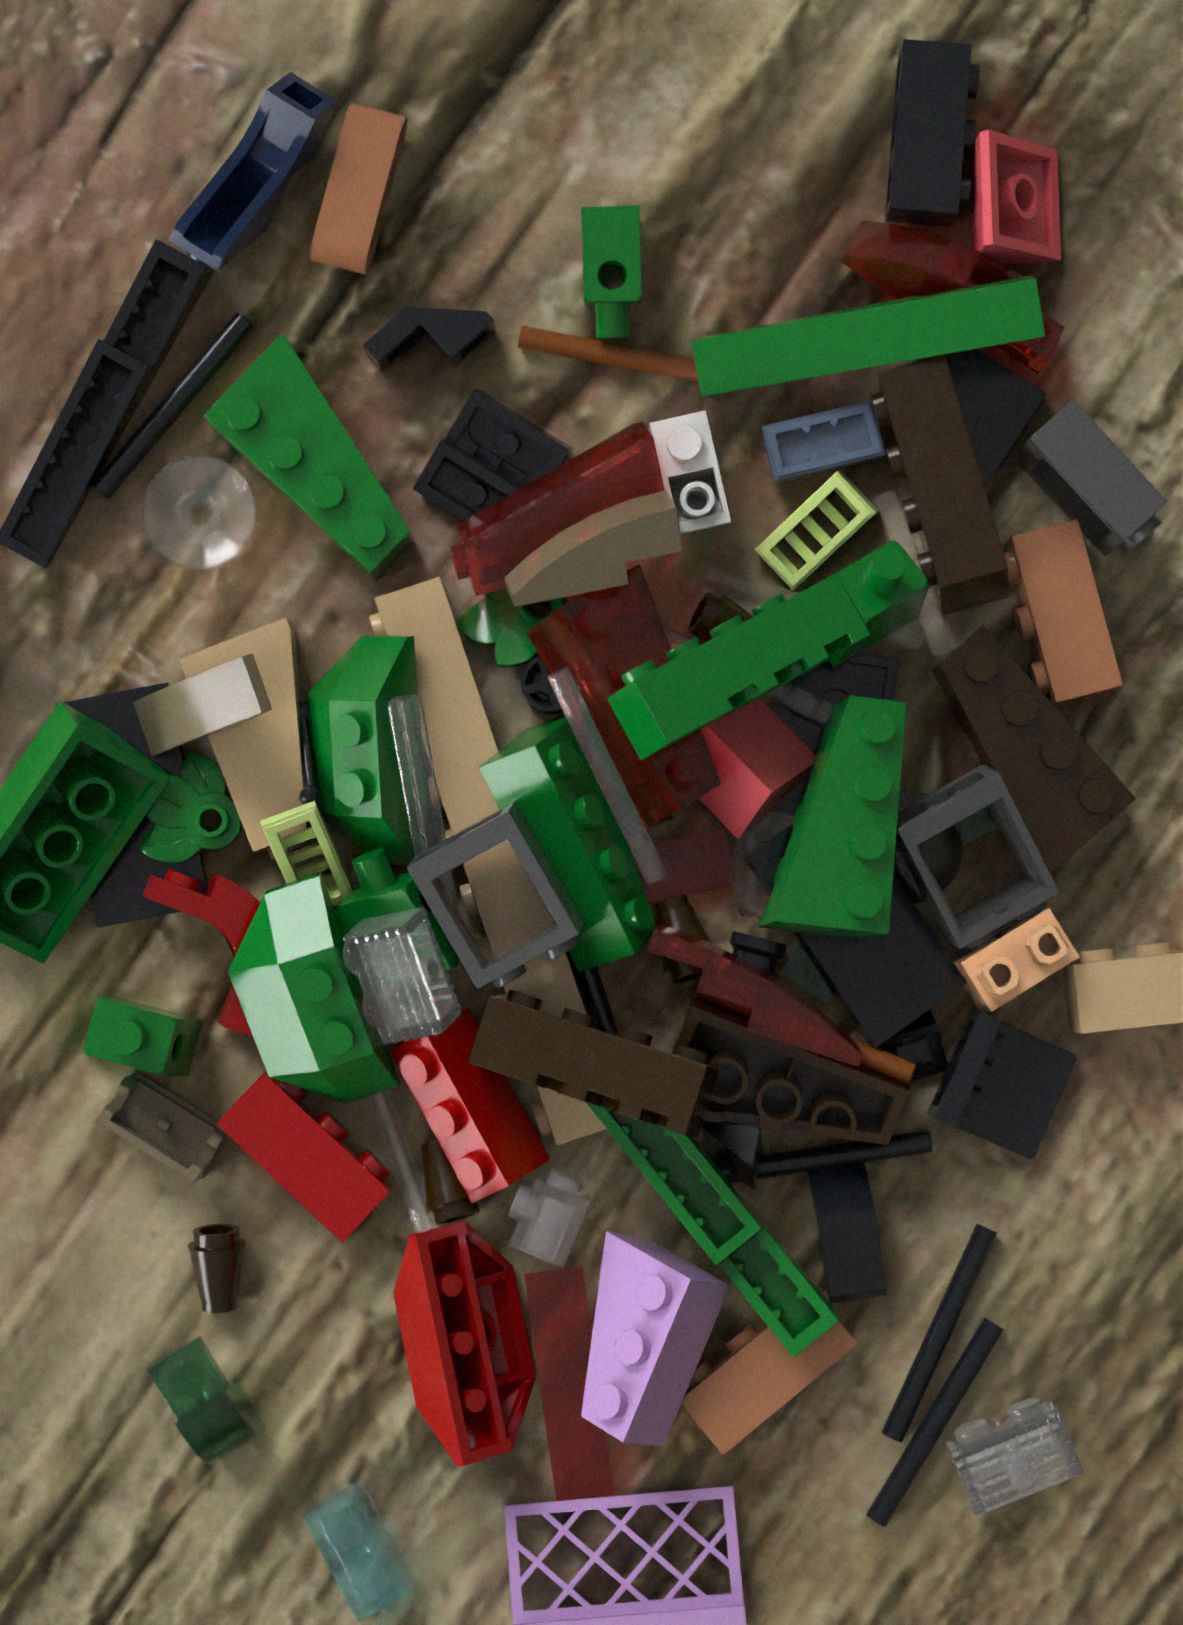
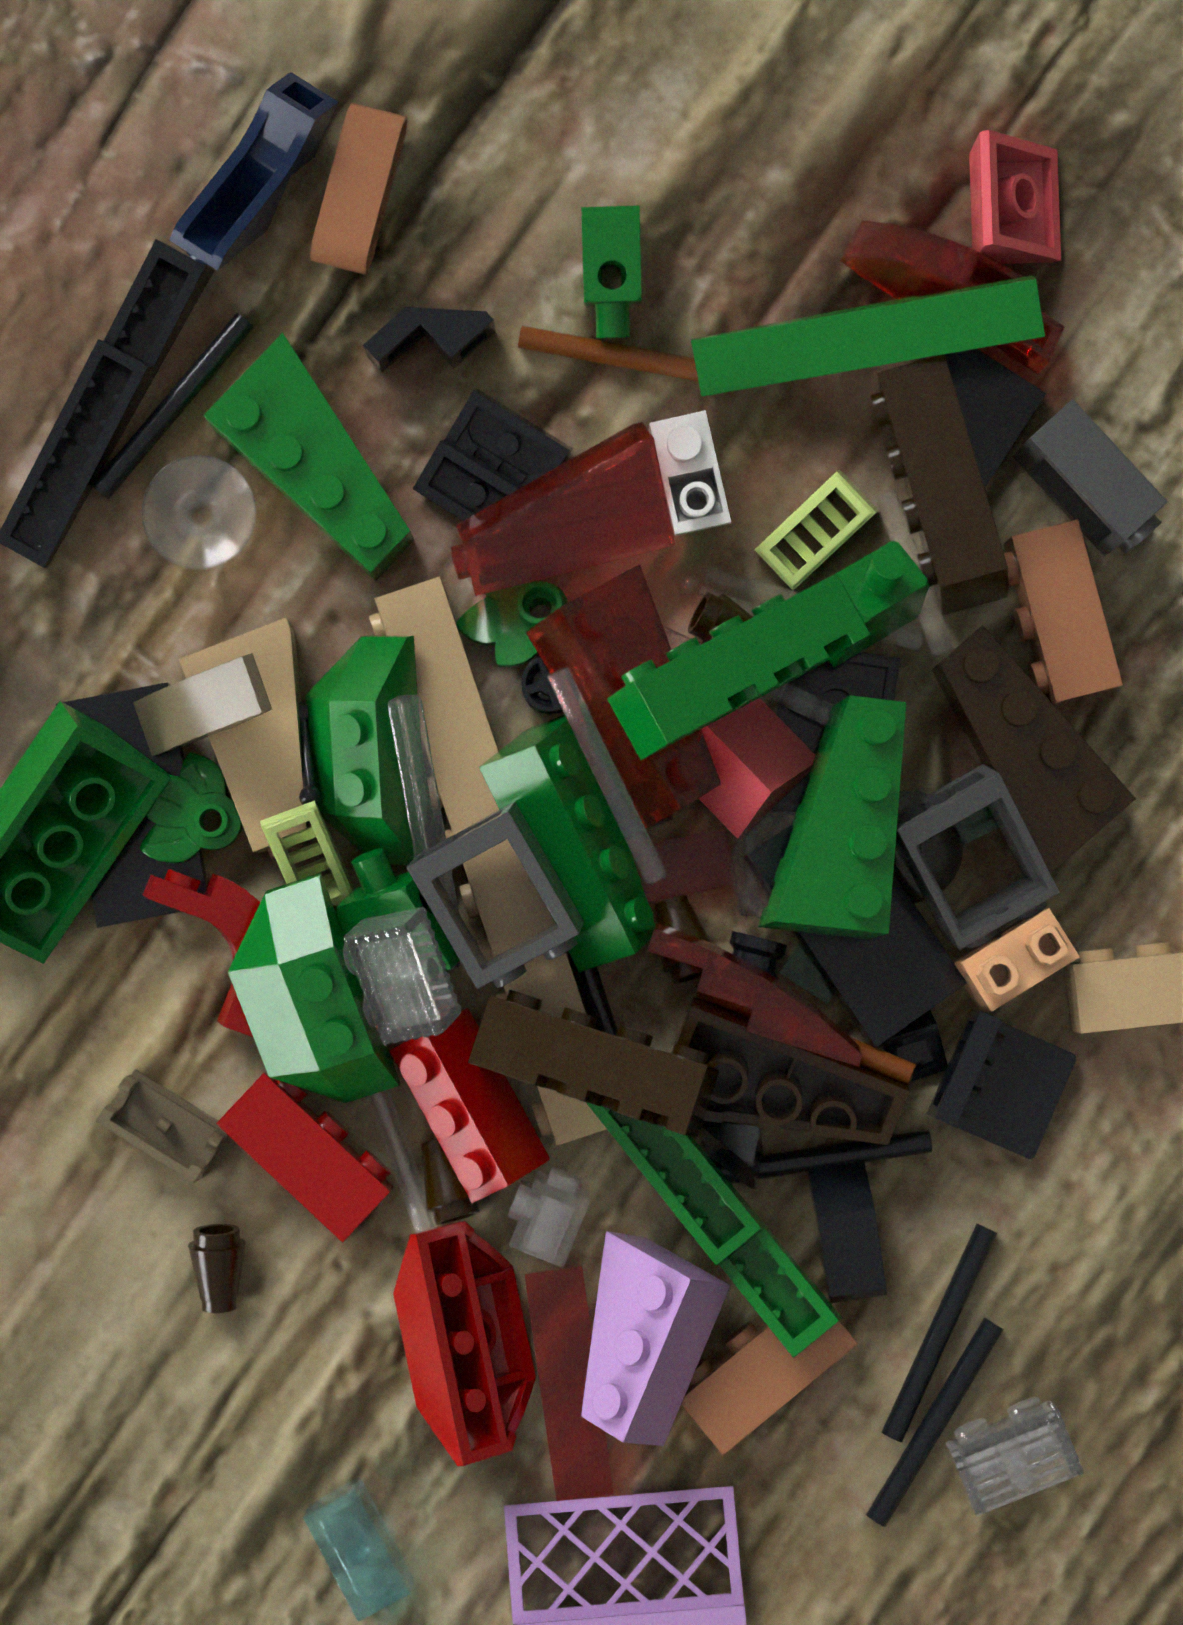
(141, 1036): green torso -> none
(208, 1409): clear green brick -> none
(596, 550): dark tan slope -> none
(822, 442): sand blue plate -> none
(930, 133): black brick -> none

